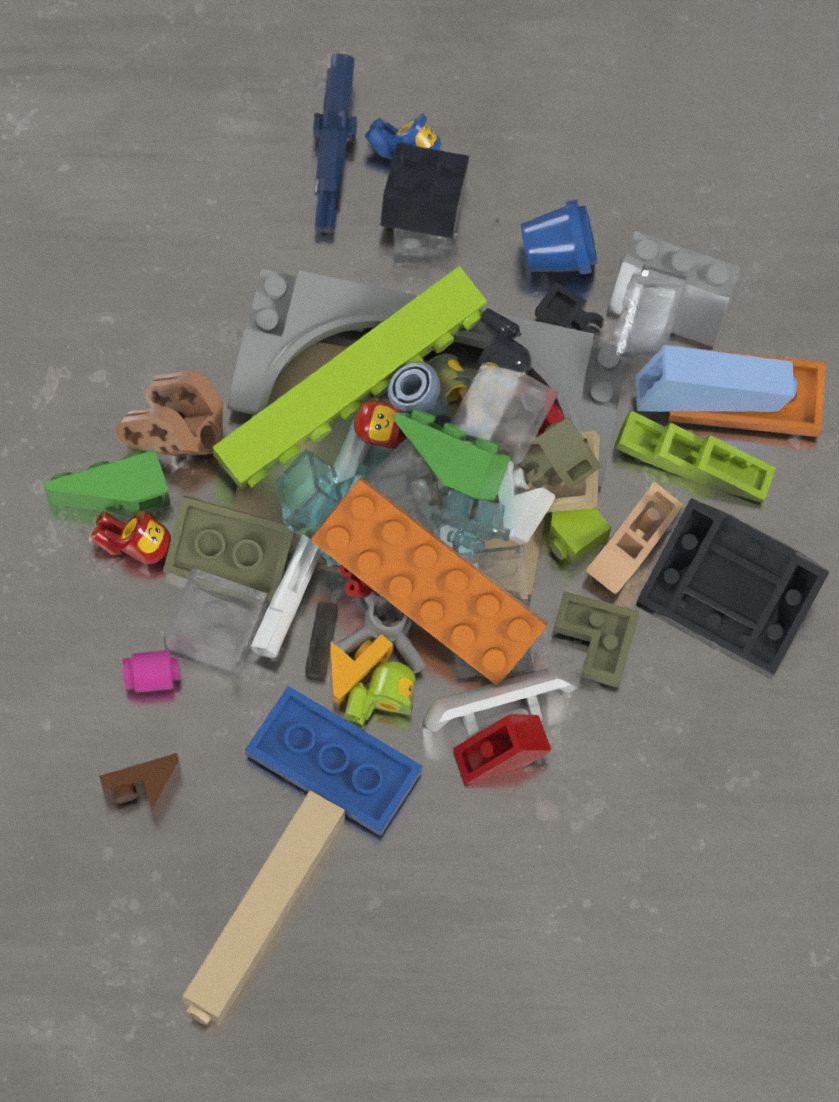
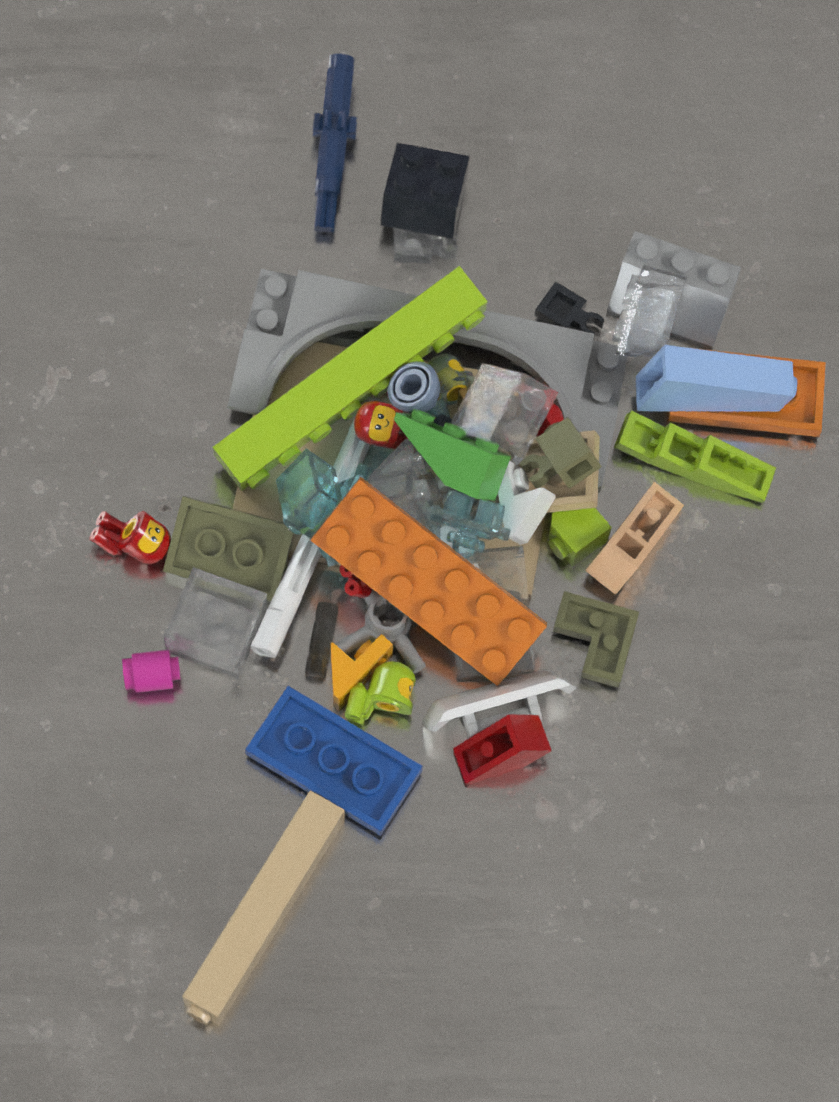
(113, 487): bright green slope -> none
(153, 777): reddish brown slope -> none
(164, 427): nougat piece -> none
(415, 132): blue piece -> none
(503, 349): black piece -> none
(560, 240): blue piece -> none
(733, 585): black slope -> none

